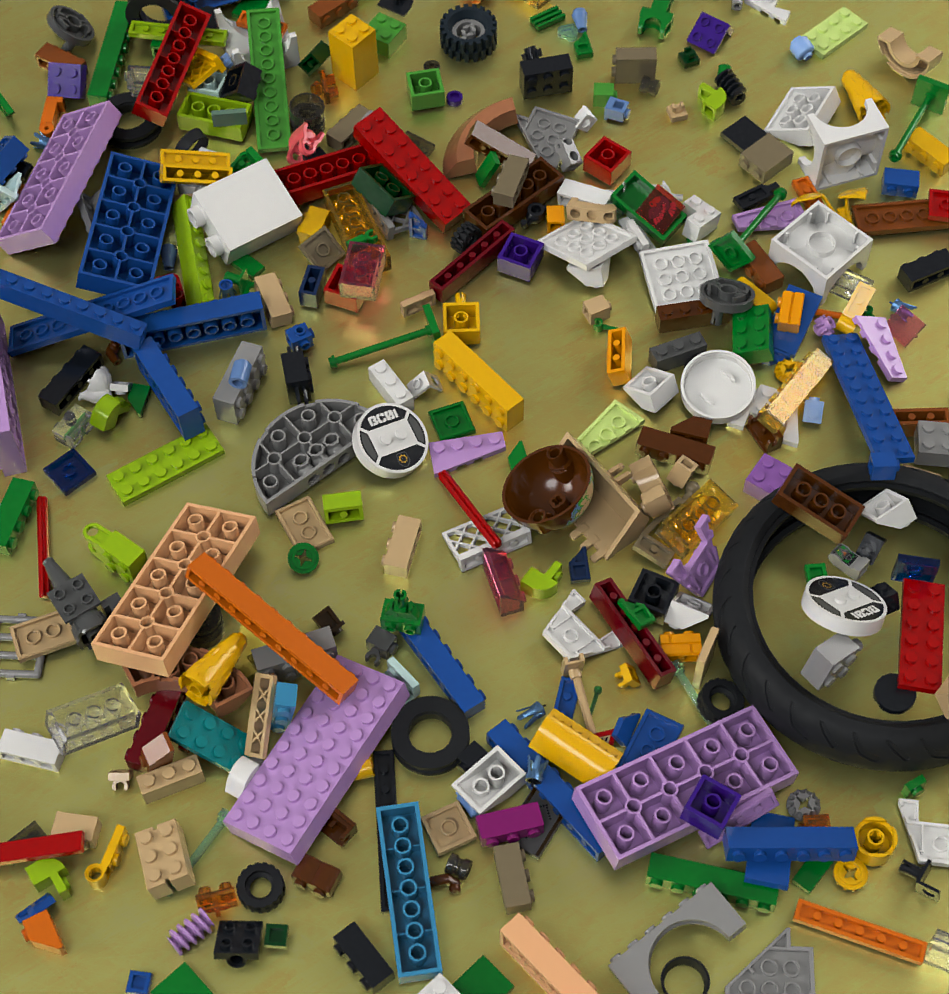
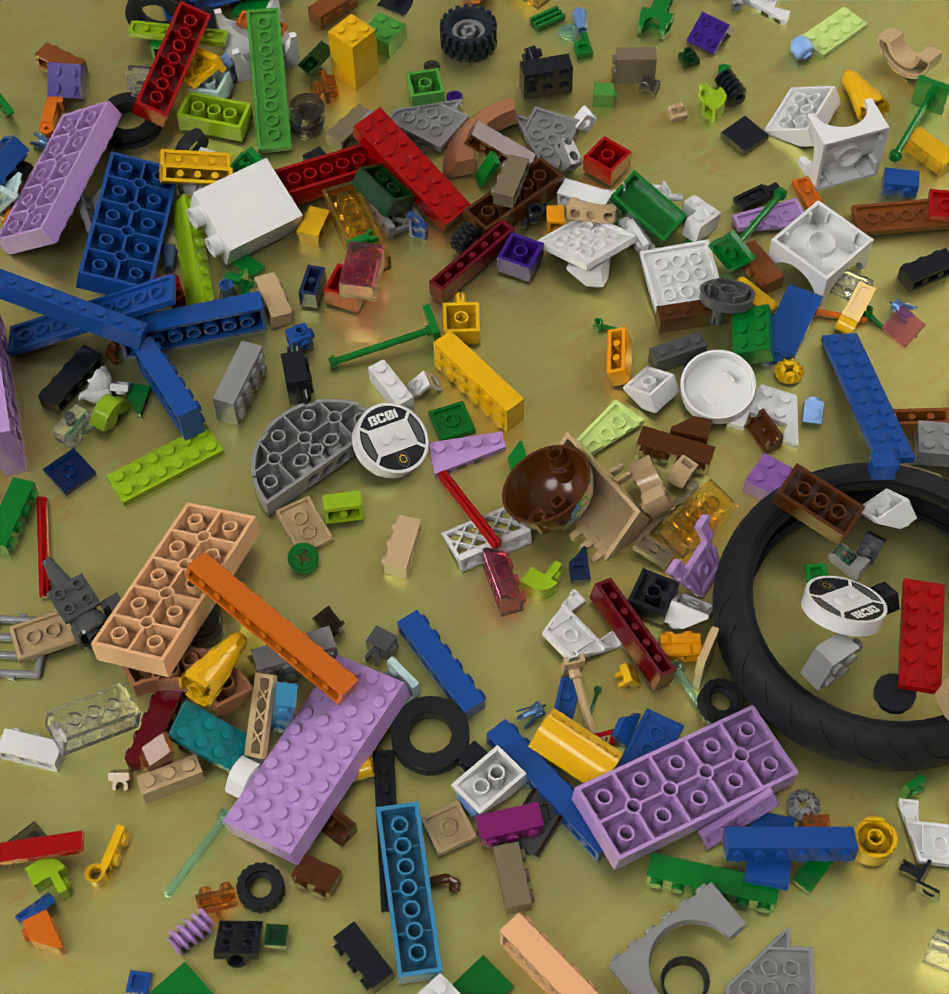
(70, 27): dark grey piece -> none
(70, 822): tan brick -> none
(111, 57): green brick -> none
(116, 552): lime brick -> none
(164, 858): tan piece -> none
(229, 117): sand green tile -> none
(240, 374): medium blue brick -> none
(241, 82): black brick -> none
(303, 142): coral piece -> none
(322, 249): dark tan tile -> none
(402, 615): green brick -> none
(415, 303): tan plate -> none
(432, 121): none -> light grey wing
(458, 866): clear smoke wheel -> none
(535, 771): flat silver piece -> none
(596, 308): tan brick -> none
(617, 109): medium blue brick -> none
(637, 613): green tile -> none
(660, 208): clear red tile -> none
(710, 806): dark purple brick -> none
(766, 158): dark tan brick -> none
(790, 311): light orange brick -> none
(795, 391): clear yellow brick -> none
(824, 326): lavender gear -> none
(842, 211): yellow plant -> none
(860, 875): yellow gear -> none
(860, 931): orange plate -> none
(882, 345): lavender wing -> none
(915, 568): clear blue tile -> none

